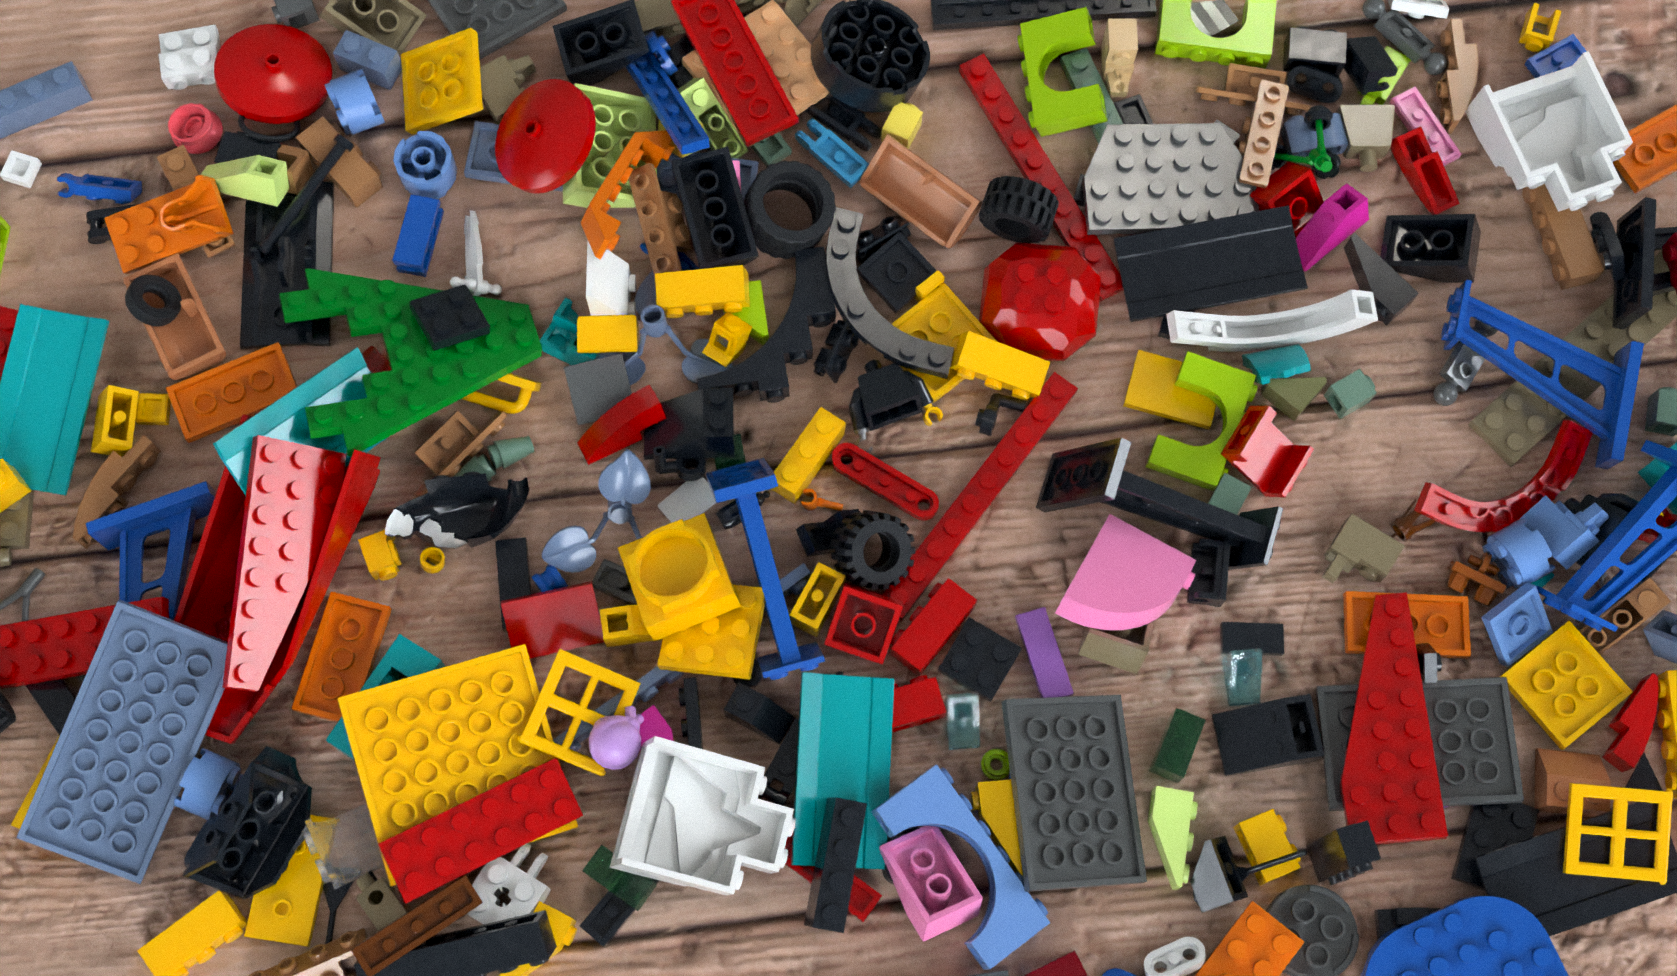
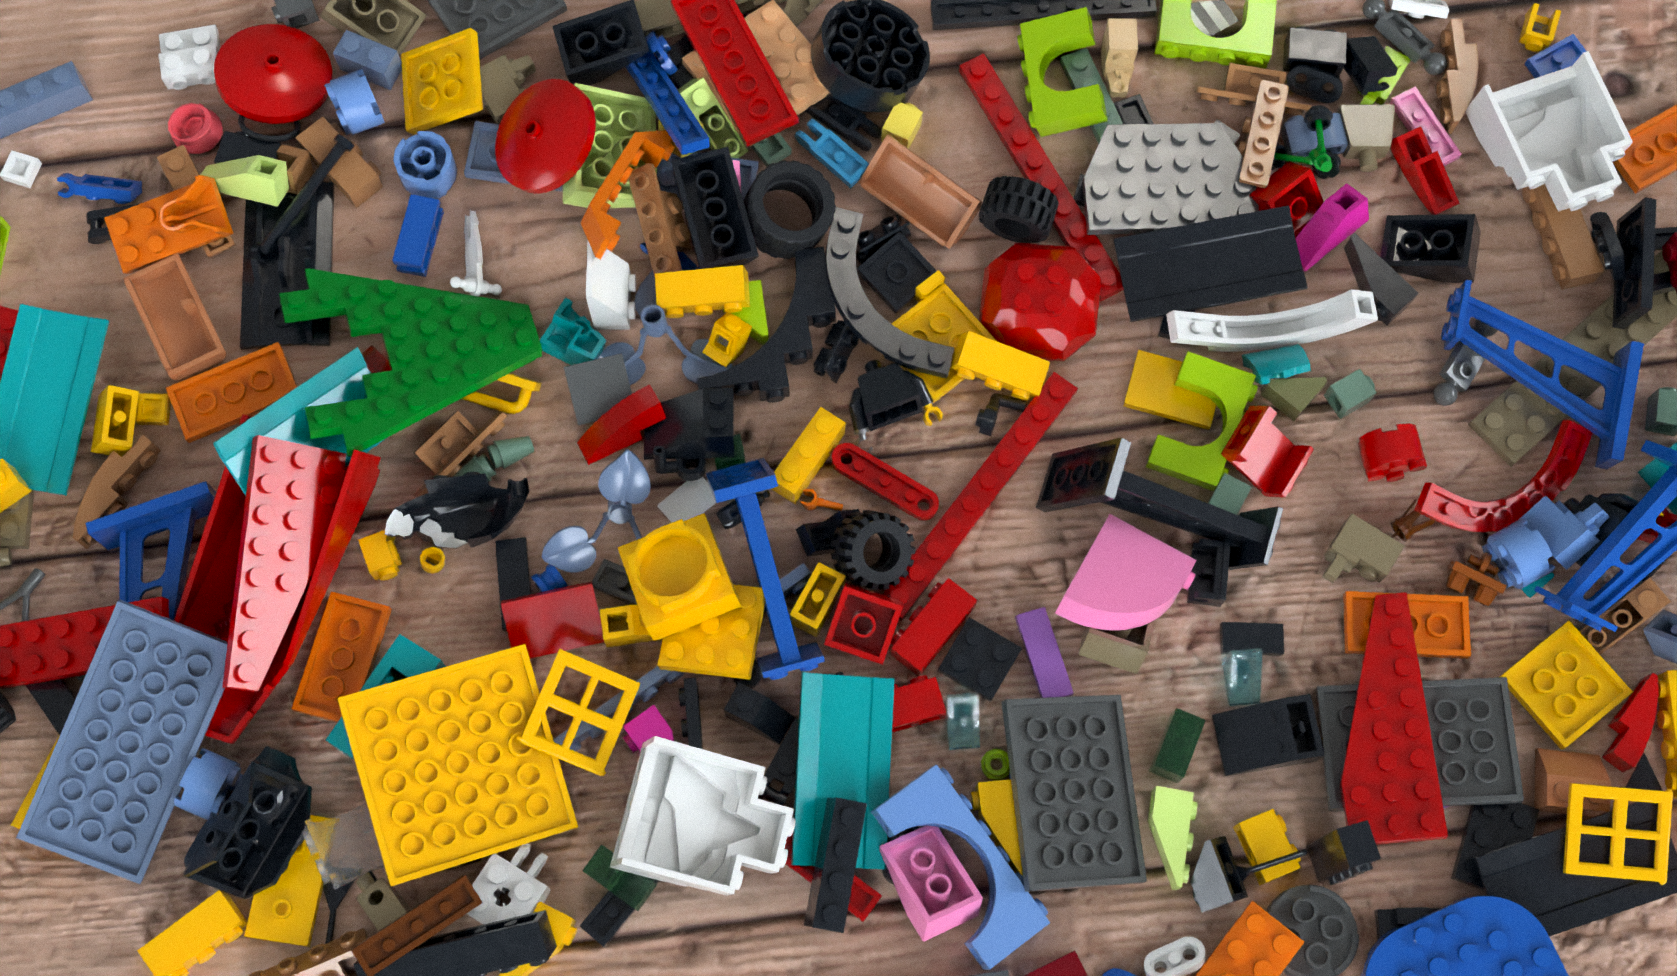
(147, 313): black tyre -> none
(449, 317): black plate -> none
(480, 830): red plate -> none
(607, 334): yellow slope -> none
(616, 739): lavender hat -> none
(1391, 453): none -> red brick
(1429, 662): plate -> none
(1517, 624): medium blue plate -> none

